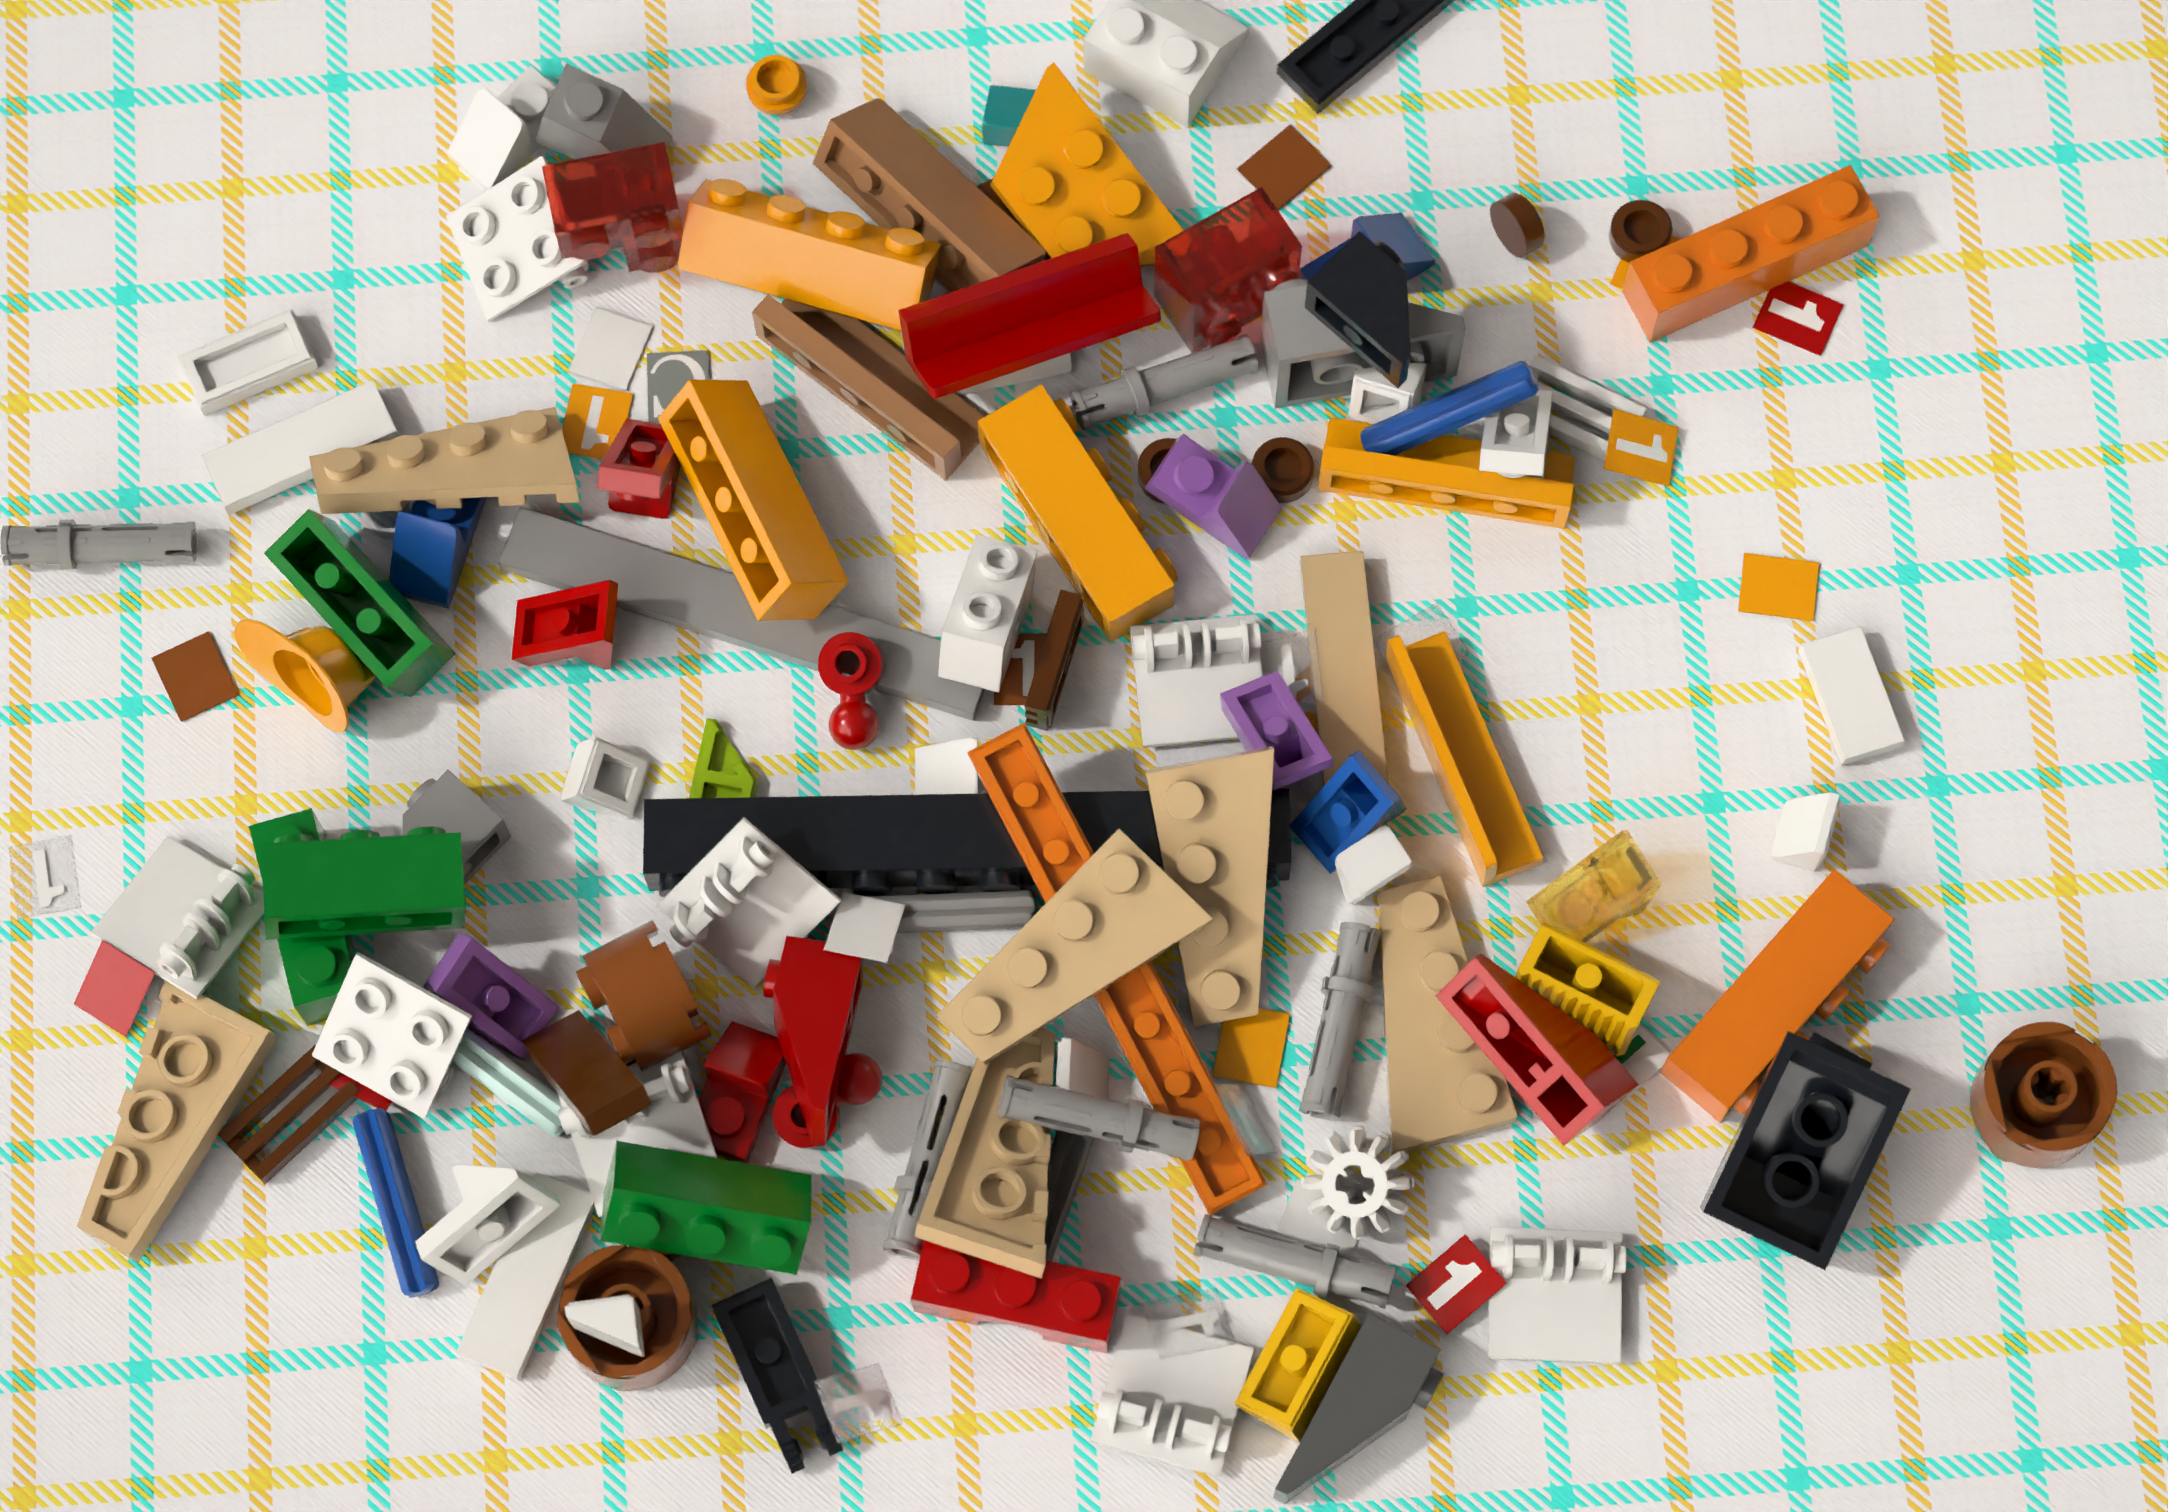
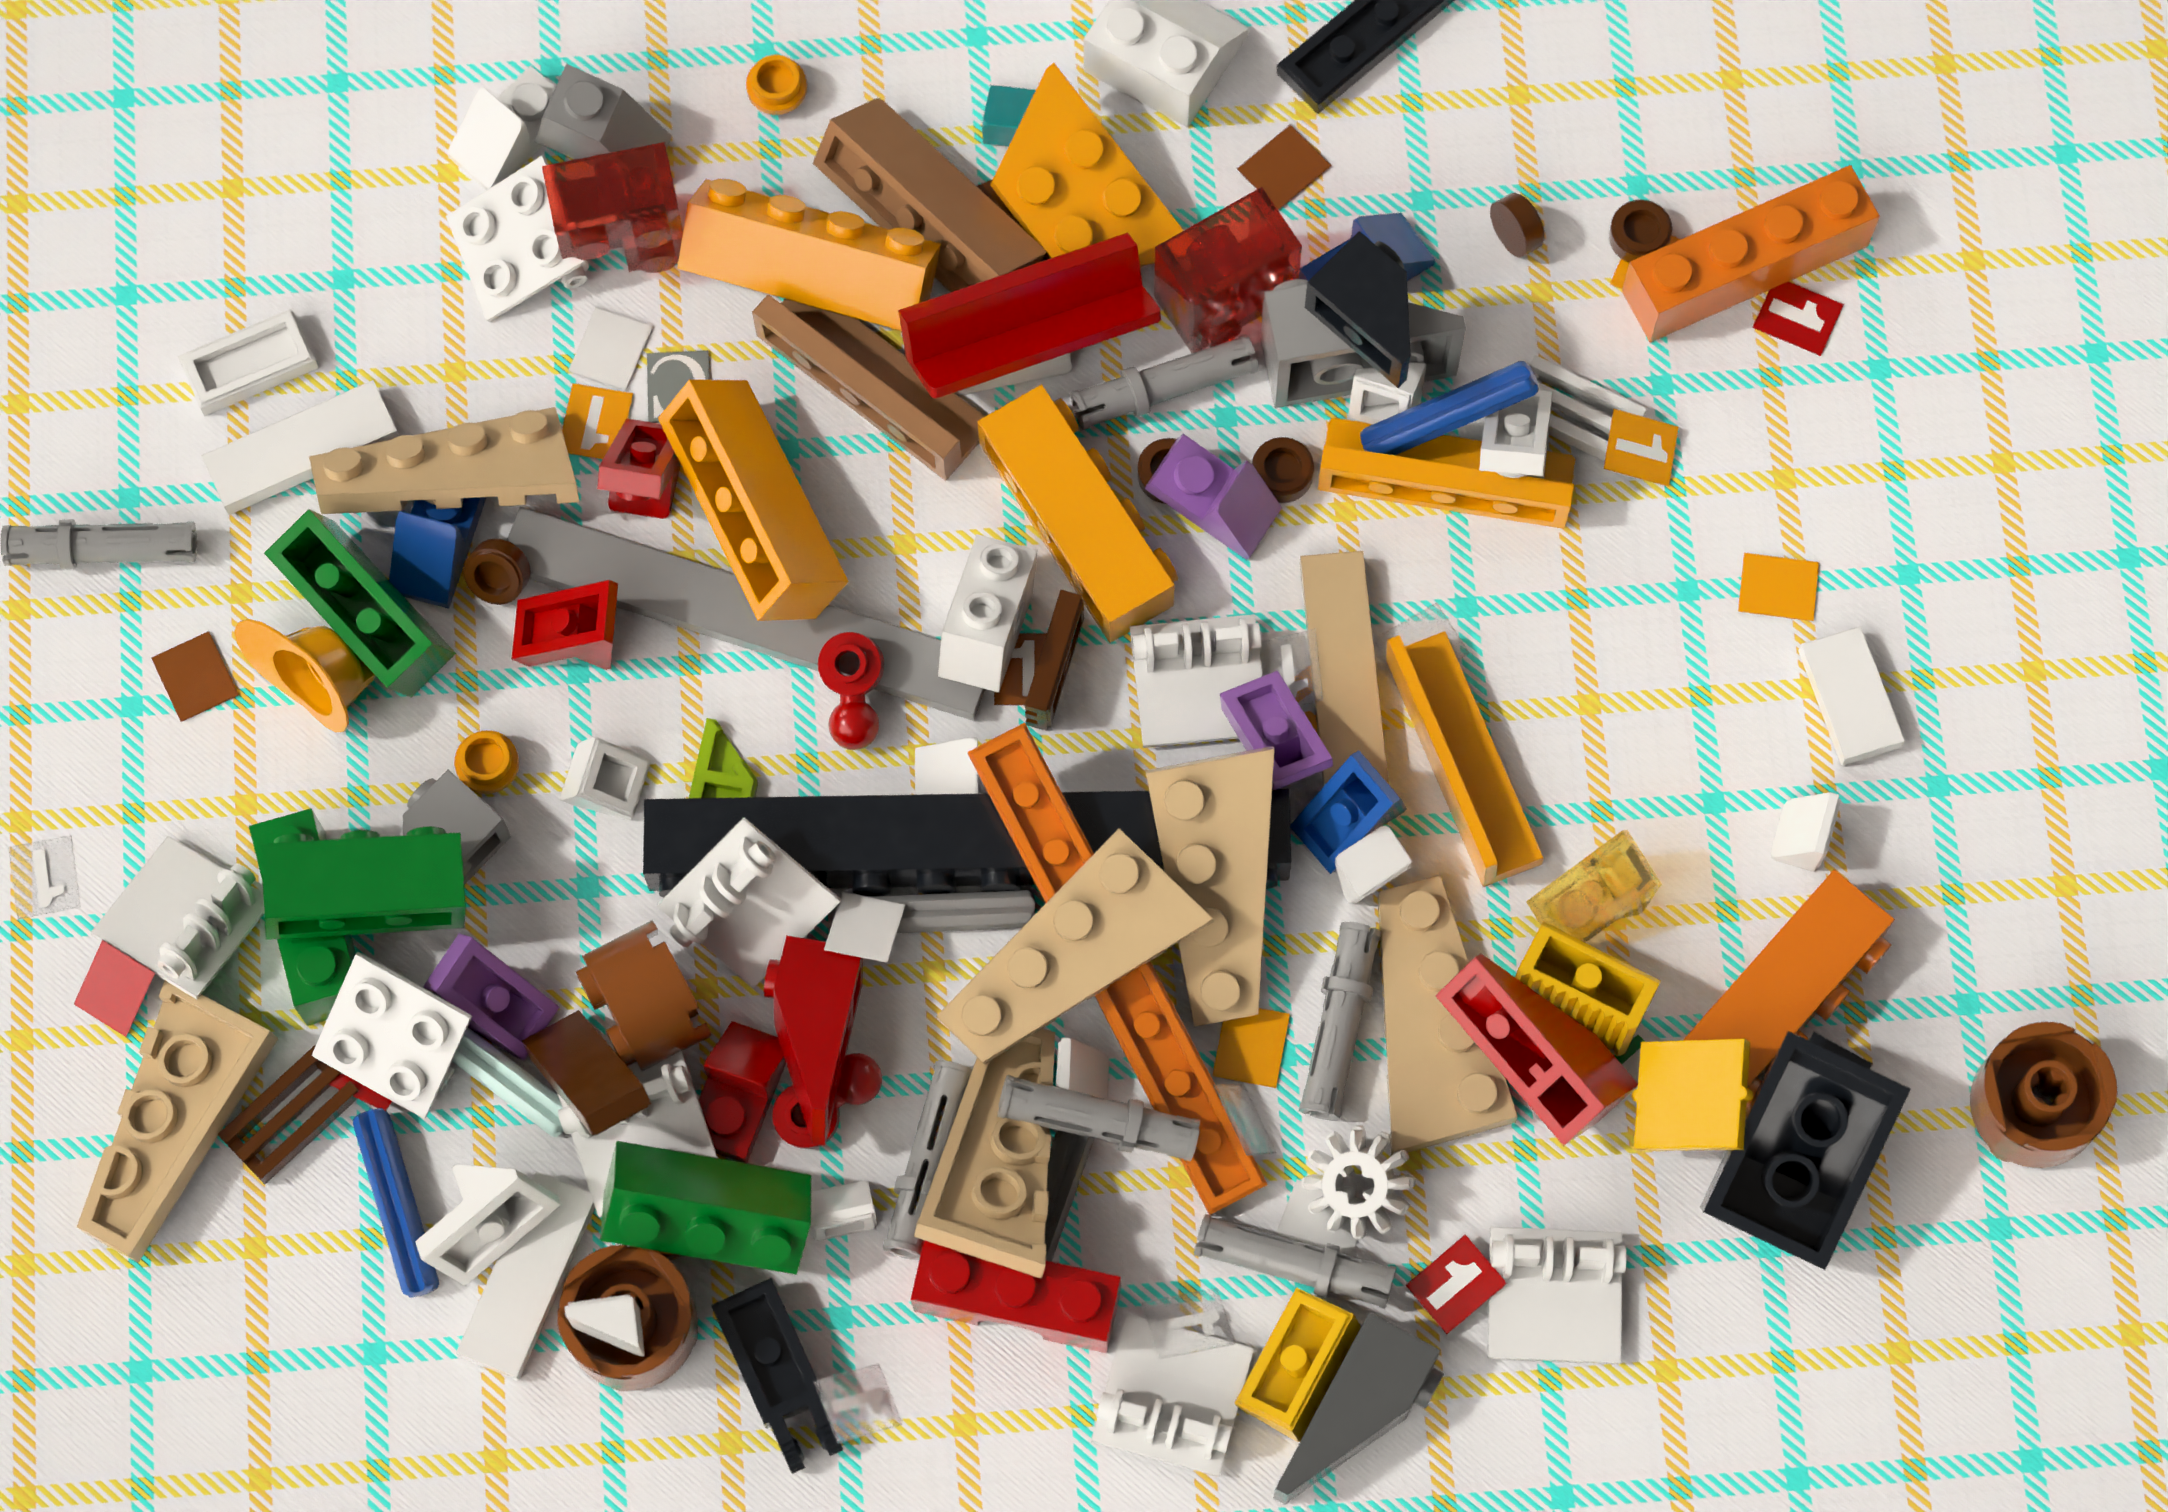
(486, 762): none -> light orange plate
(497, 571): none -> reddish brown tile
(842, 1210): none -> white slope
(1692, 1095): none -> yellow piece

